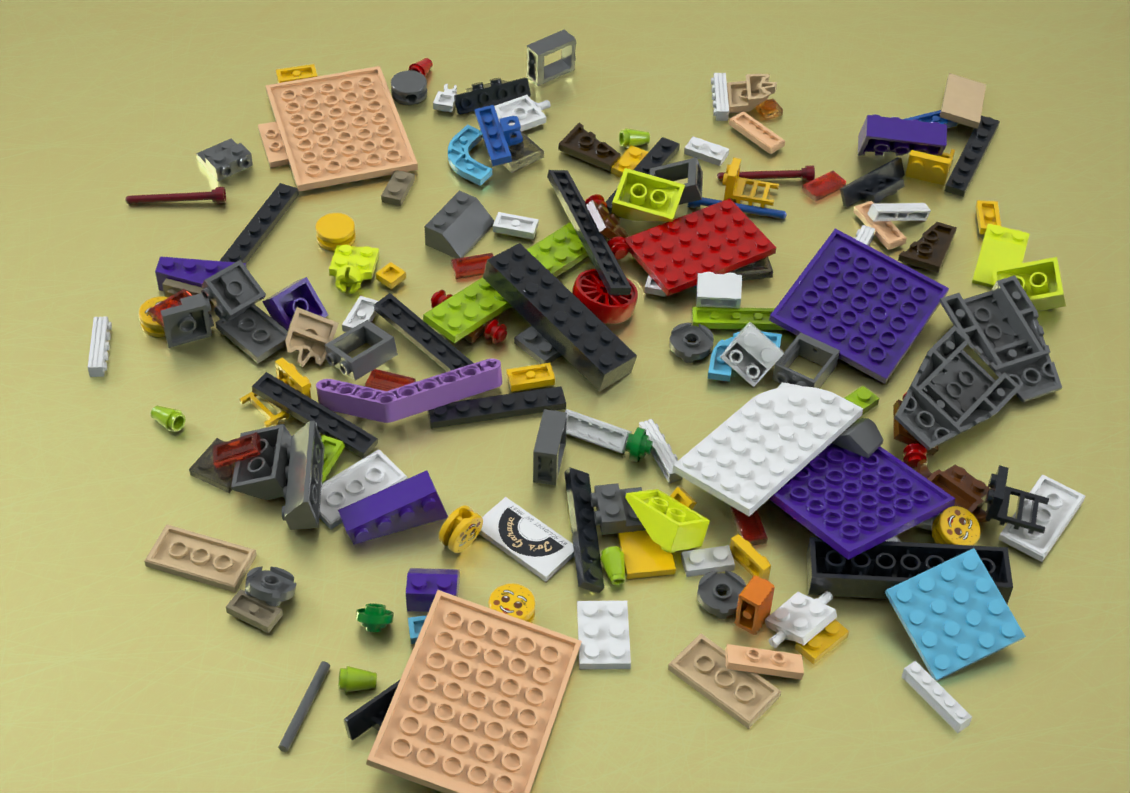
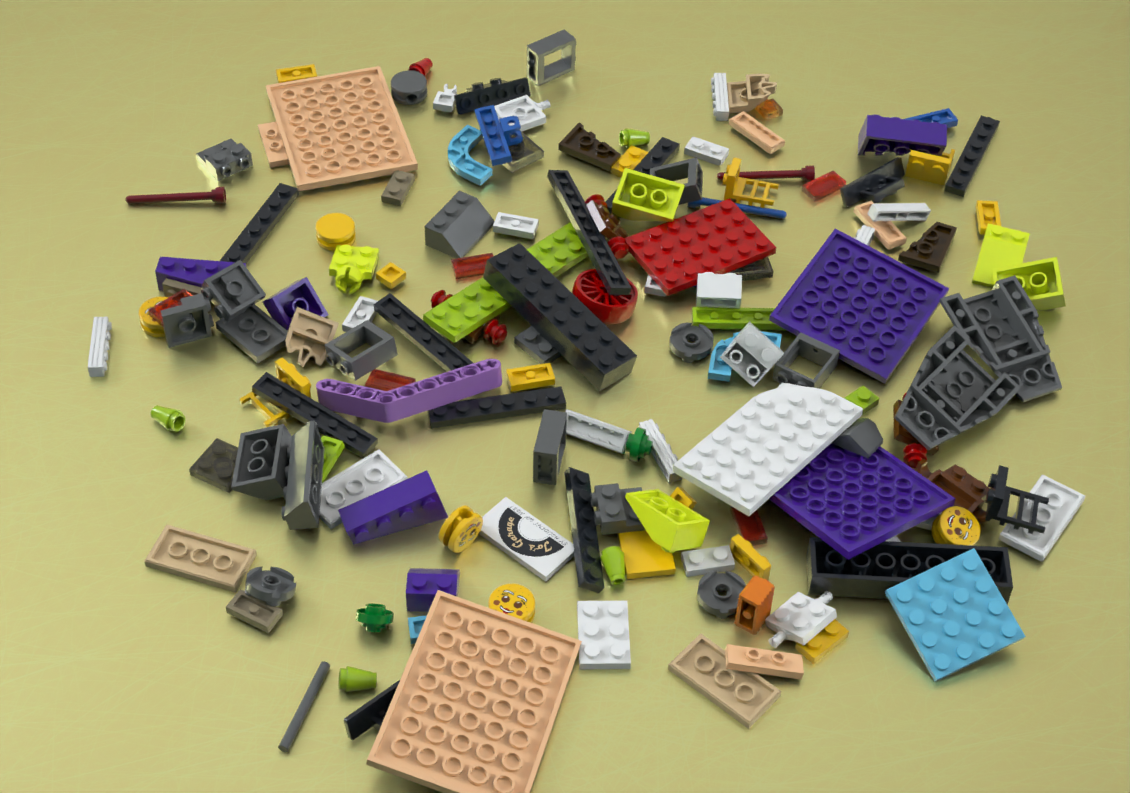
(236, 450): clear red tile -> none
(936, 697): white piece -> none
(963, 100): tan tile -> none

